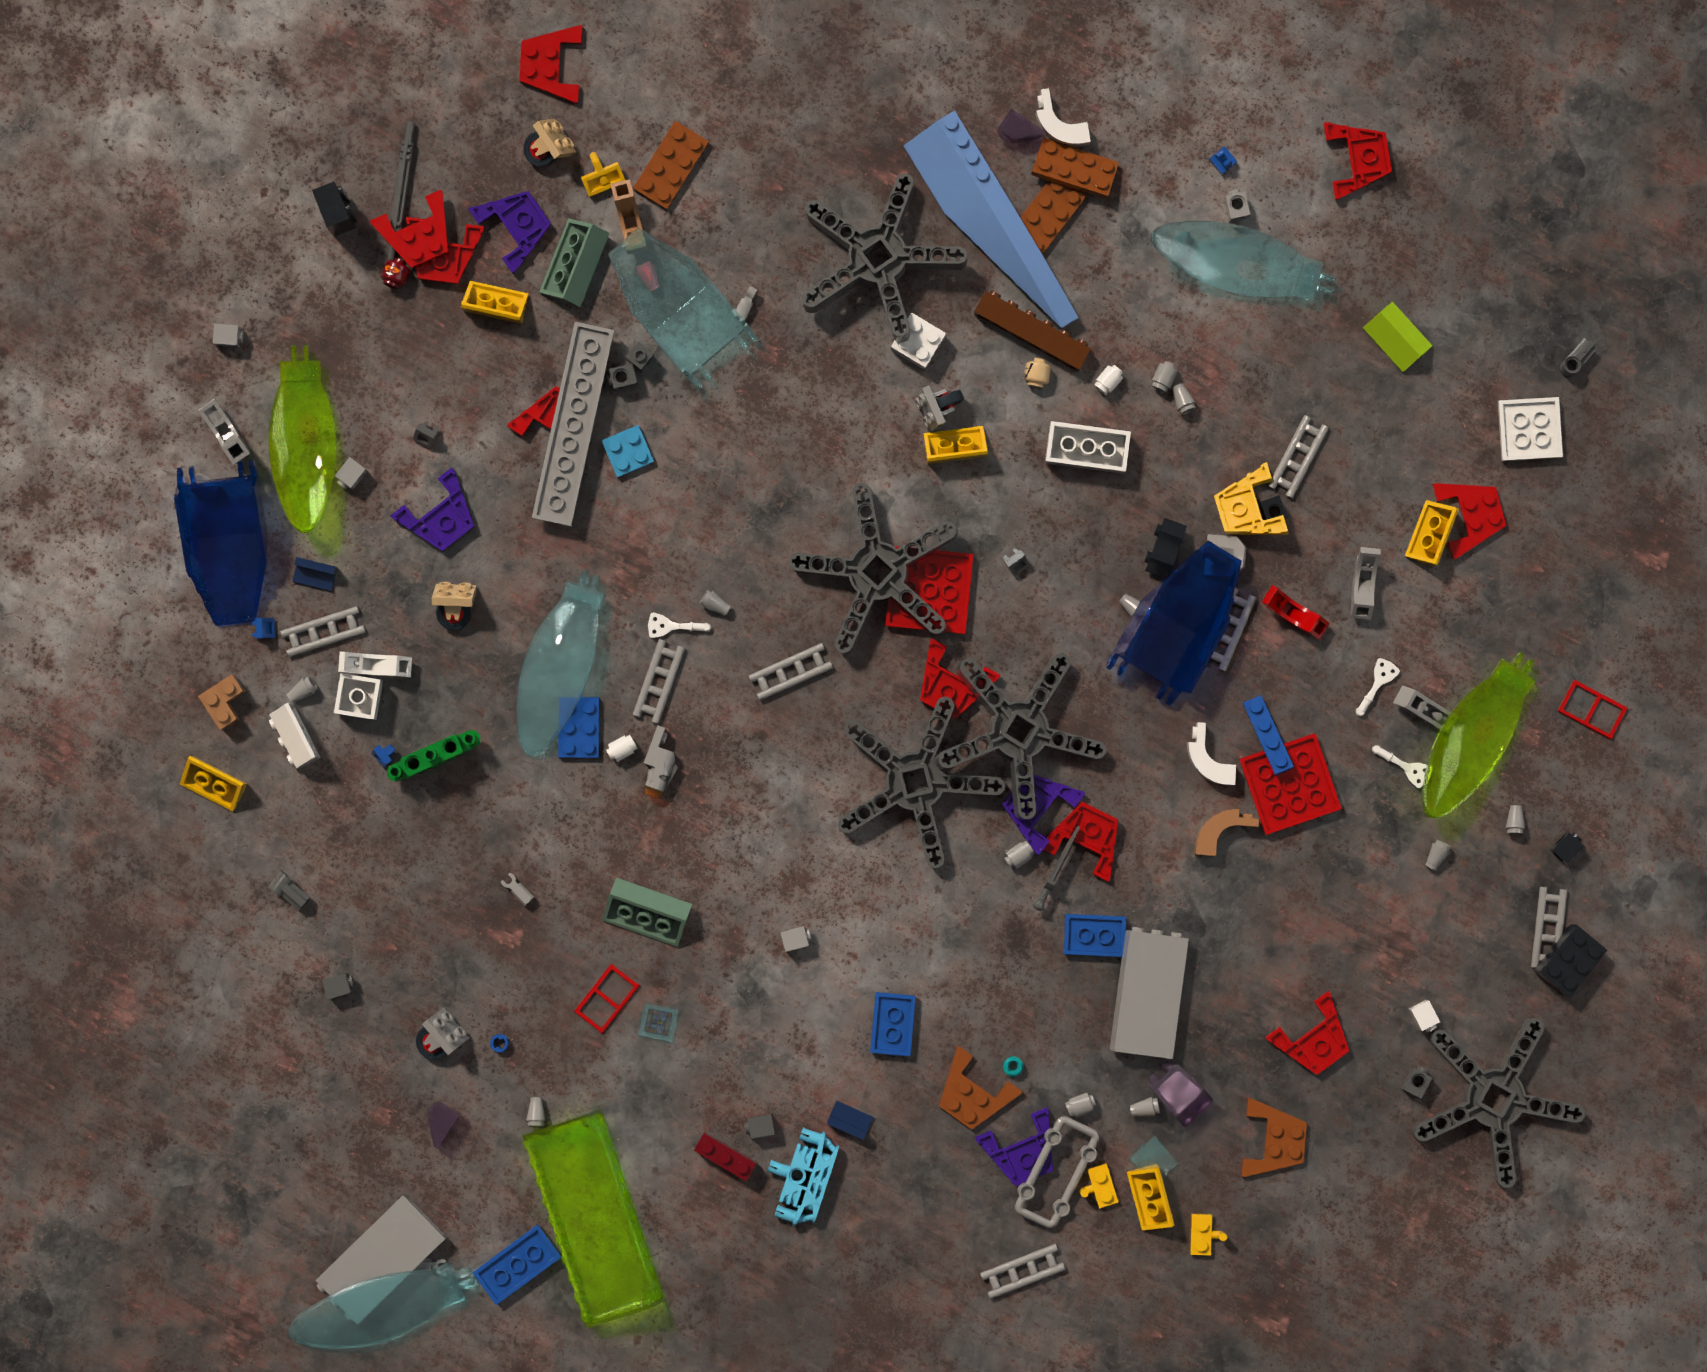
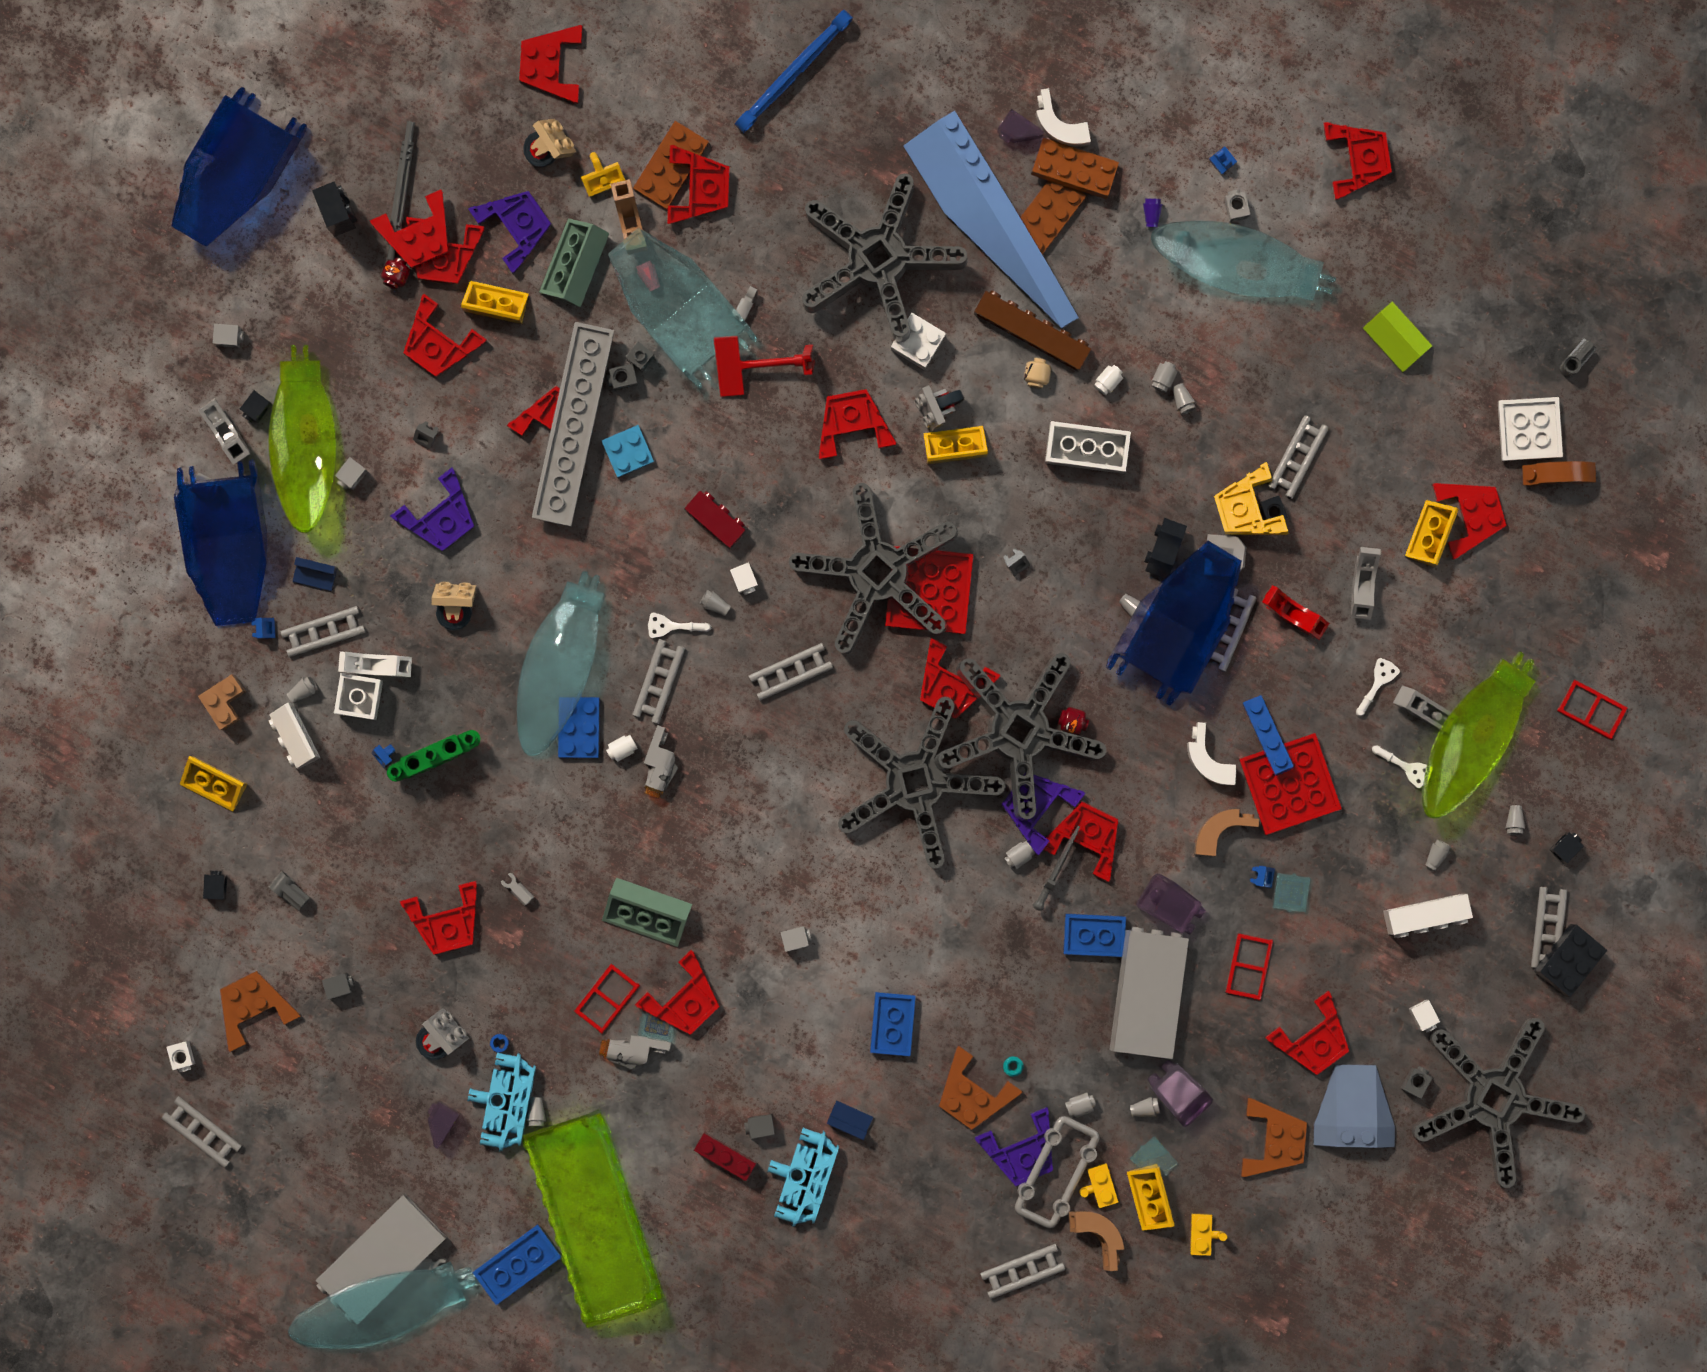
(183, 1047): none -> white brick
(189, 1132): none -> light grey bar
(215, 885): none -> black brick
(231, 168): none -> clear blue windscreen
(247, 999): none -> dark orange wing
(255, 407): none -> black brick
(431, 347): none -> red wing
(447, 928): none -> red wing
(518, 1104): none -> medium azure piece
(634, 1052): none -> light grey plate
(689, 1005): none -> red wing
(706, 185): none -> red wing
(715, 518): none -> dark red brick
(730, 364): none -> red piece
(744, 579): none -> white brick
(798, 66): none -> blue piece
(849, 414): none -> red wing
(1073, 721): none -> dark red head
(1104, 1230): none -> medium nougat arch
(1152, 211): none -> dark purple cone
(1170, 903): none -> clear purple hips
(1234, 963): none -> red window
(1264, 877): none -> blue tile
(1291, 892): none -> clear light blue piece
(1354, 1110): none -> sand blue wedge
(1427, 914): none -> white brick
(1559, 472): none -> dark orange arch

